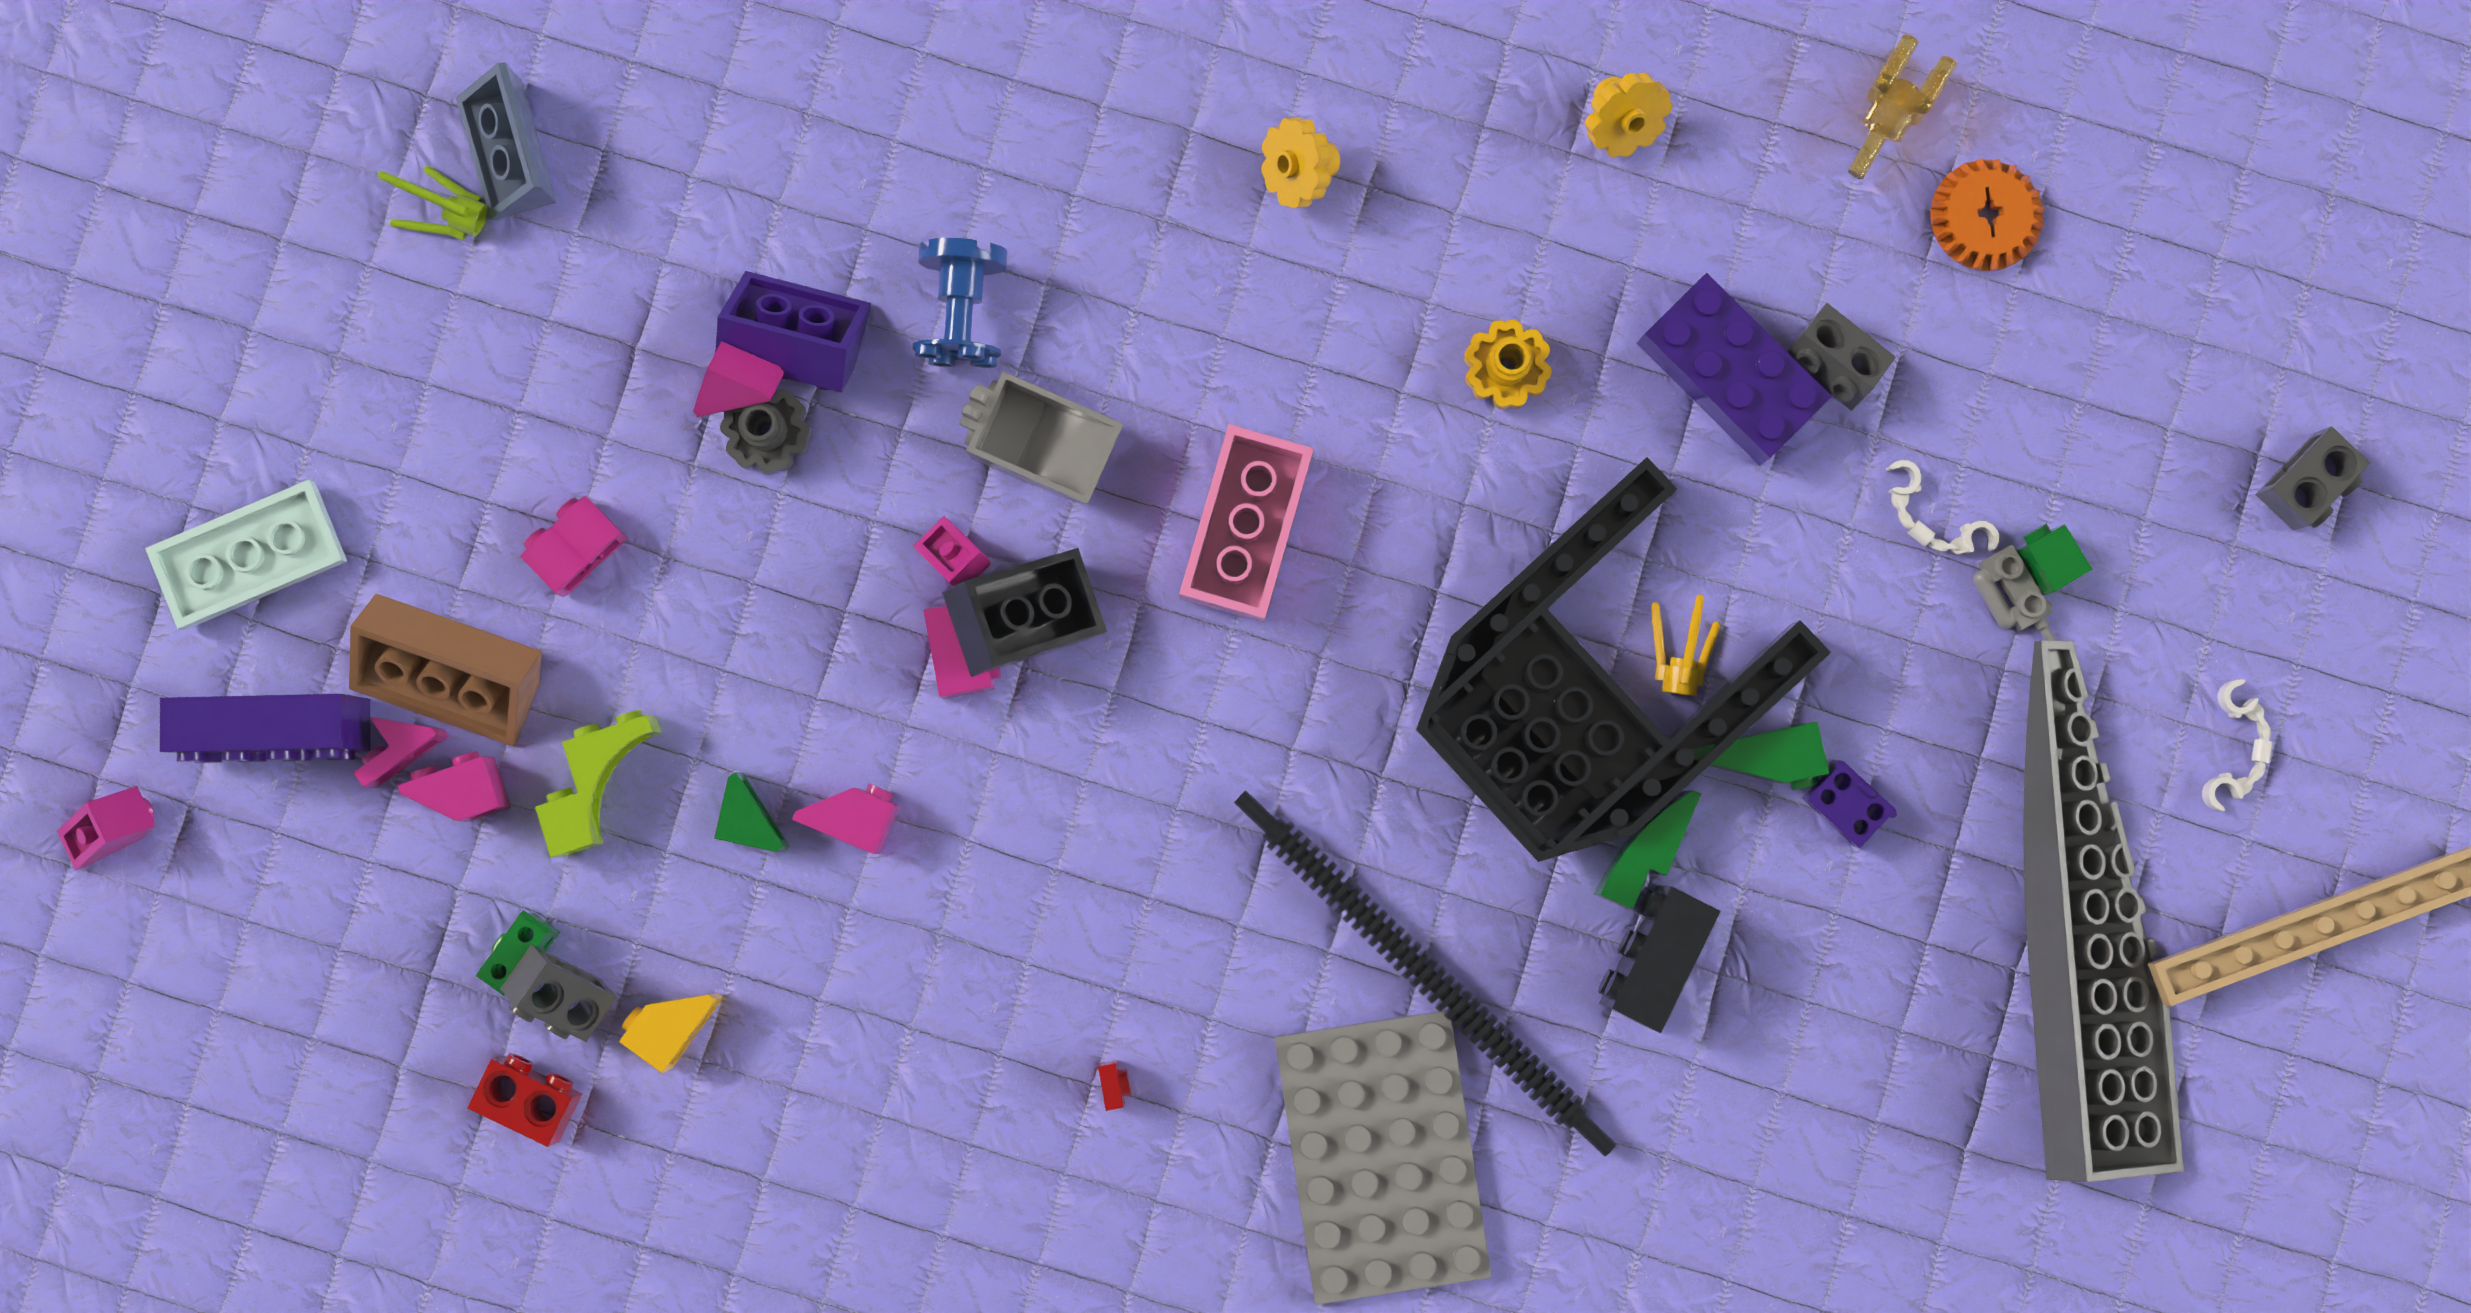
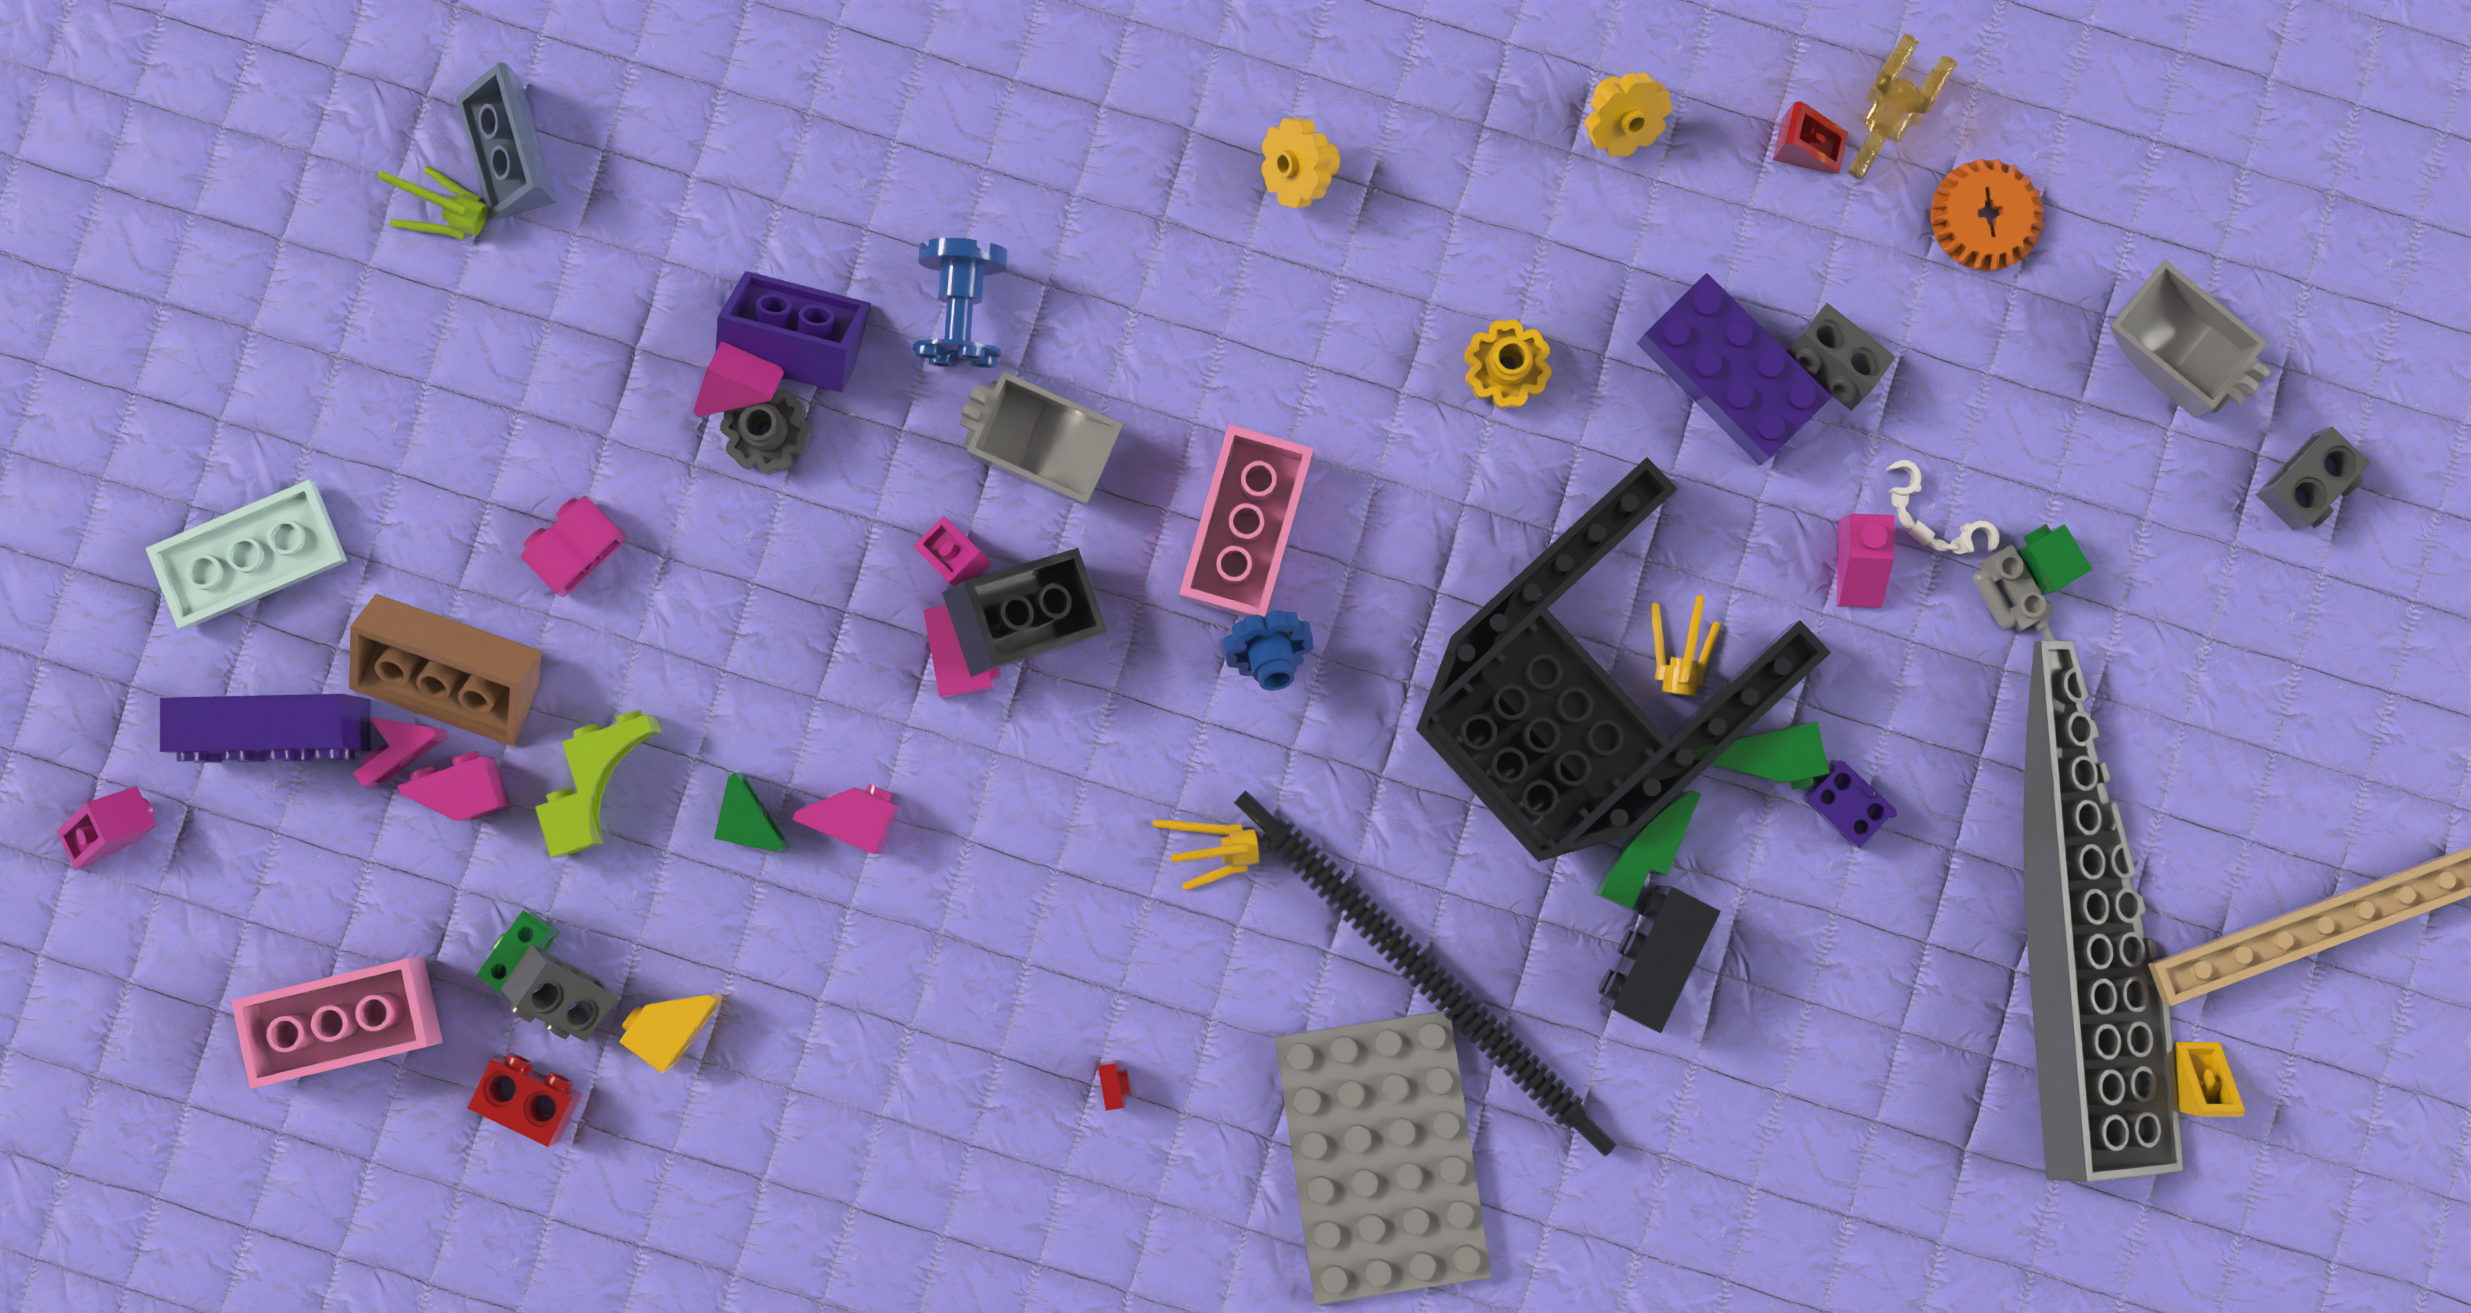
(336, 1021): none -> bright pink brick
(1238, 849): none -> yellow plant
(1269, 647): none -> blue plant
(1810, 140): none -> red slope
(1864, 559): none -> dark pink slope
(2189, 343): none -> light grey piece
(2205, 1081): none -> yellow slope
(2261, 749): white piece -> none

